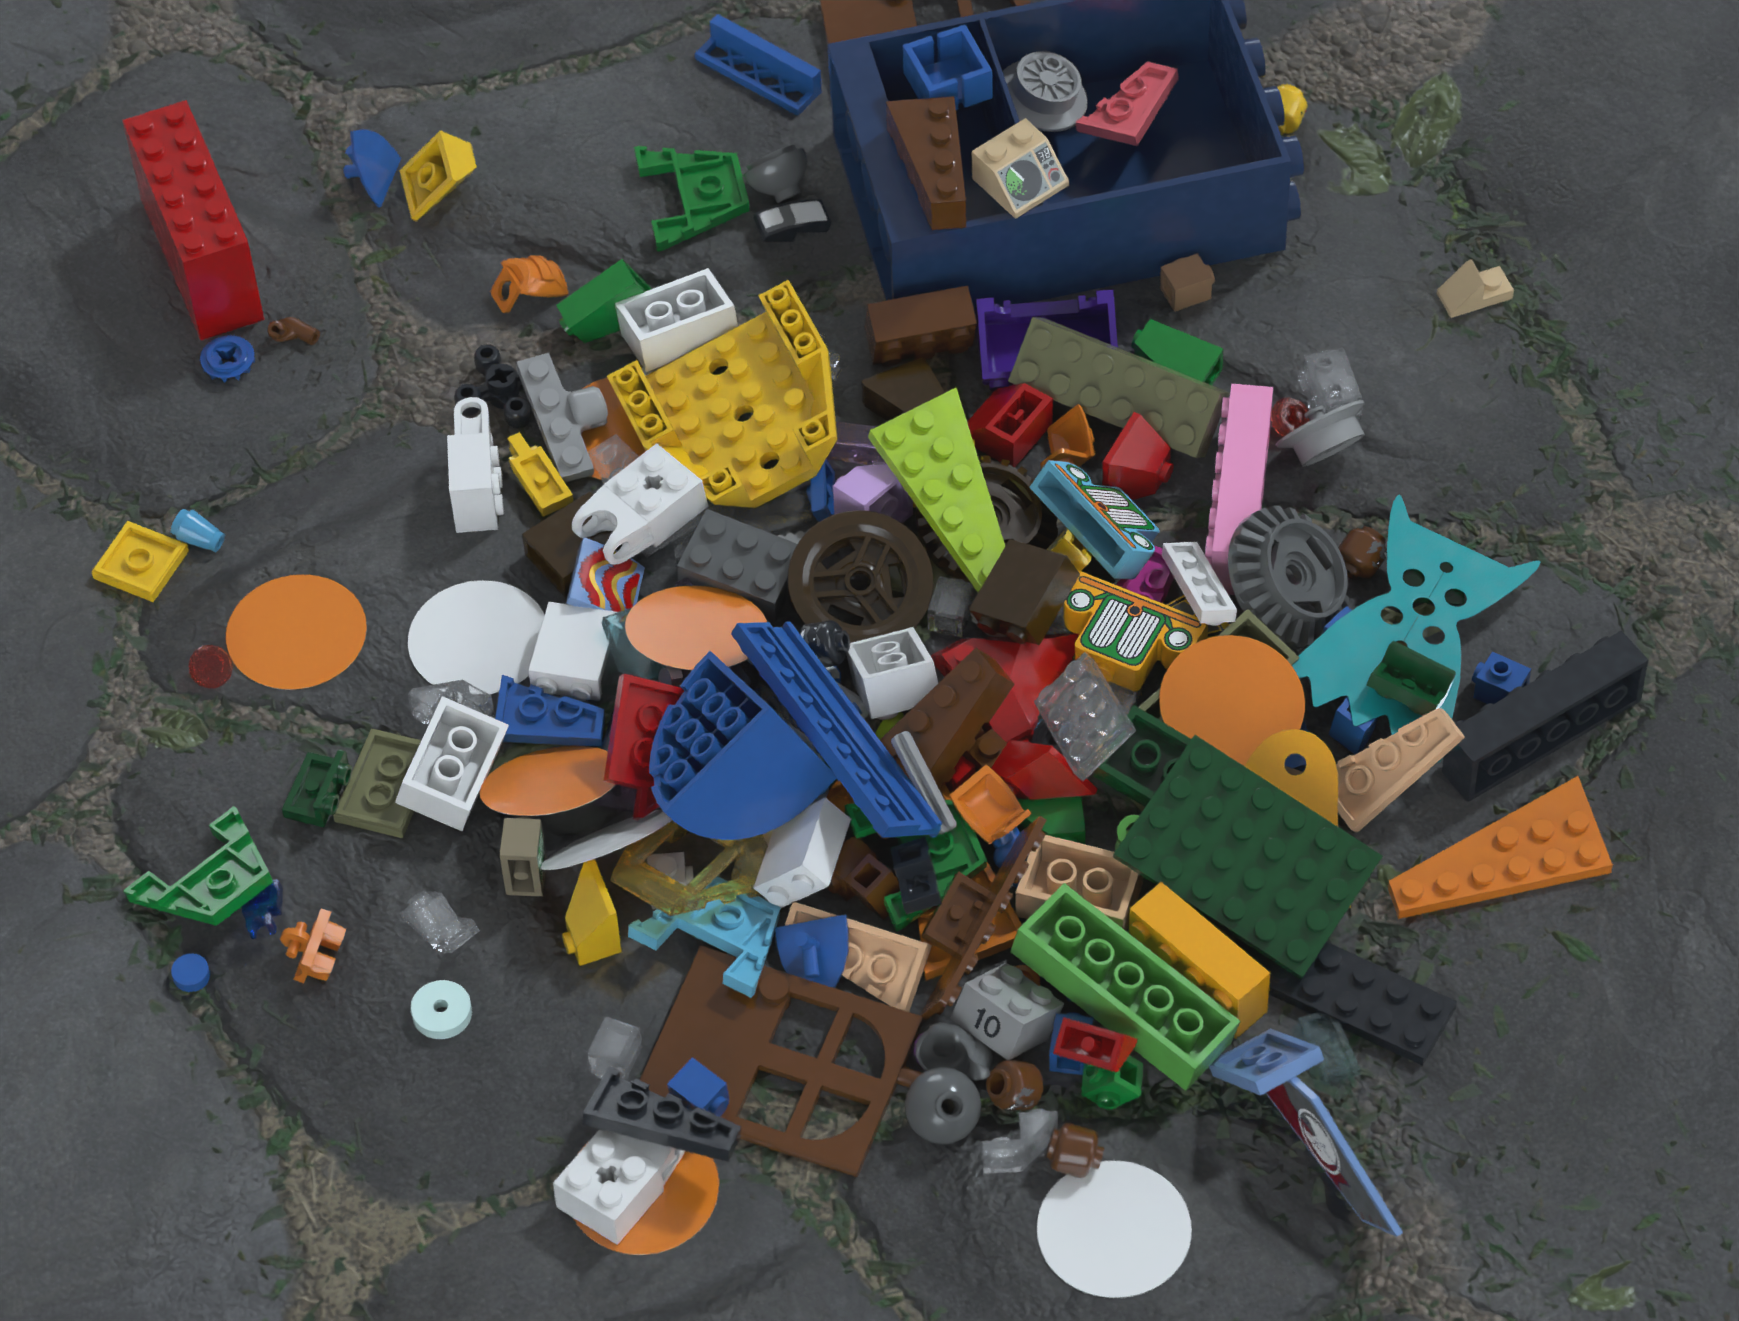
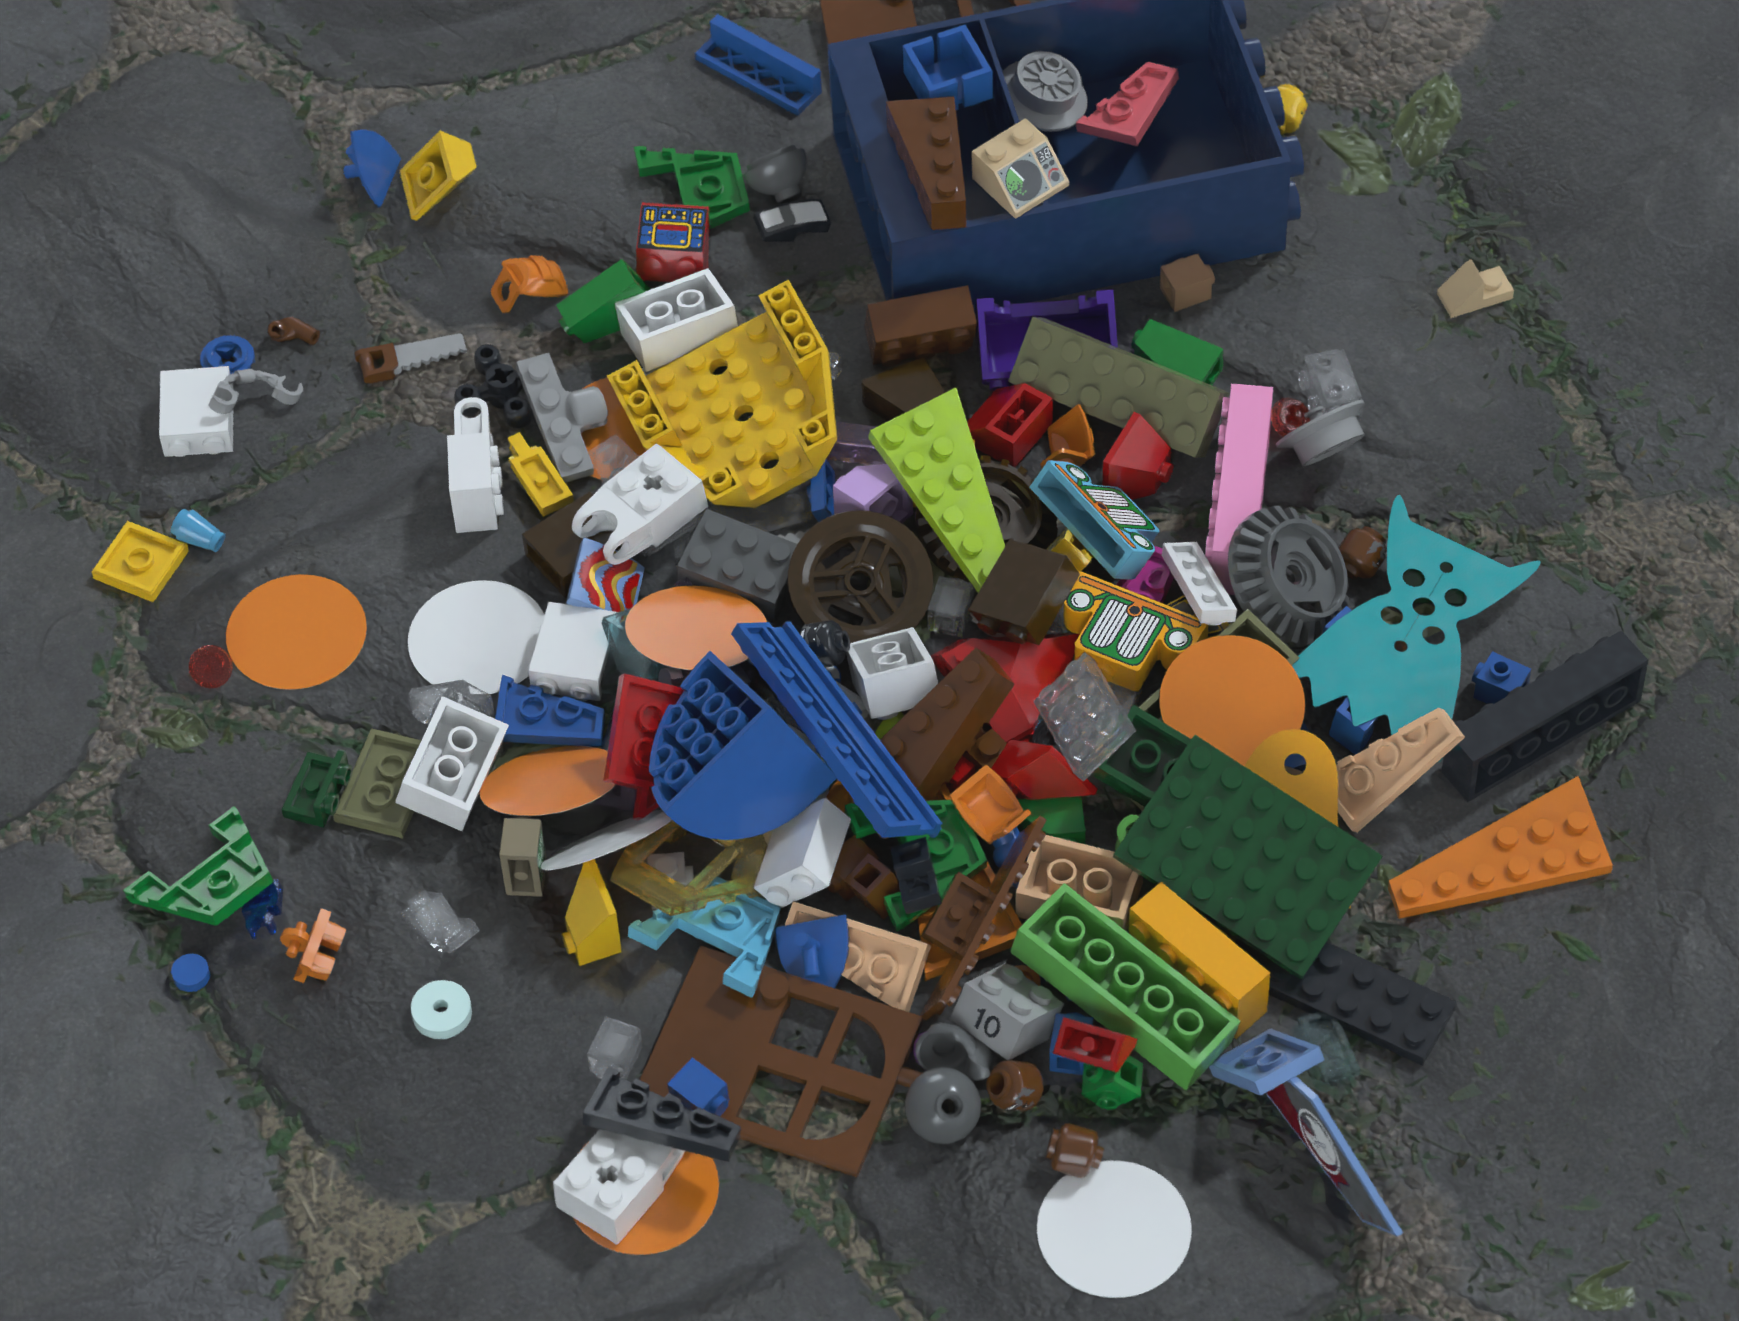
(186, 420): none -> white brick
(193, 220): red brick -> none
(246, 376): none -> light grey piece
(406, 355): none -> piece
(672, 241): none -> slope
(922, 778): light grey axle -> none
(1010, 1155): clear slope -> none
(1411, 679): dark green bracket -> none

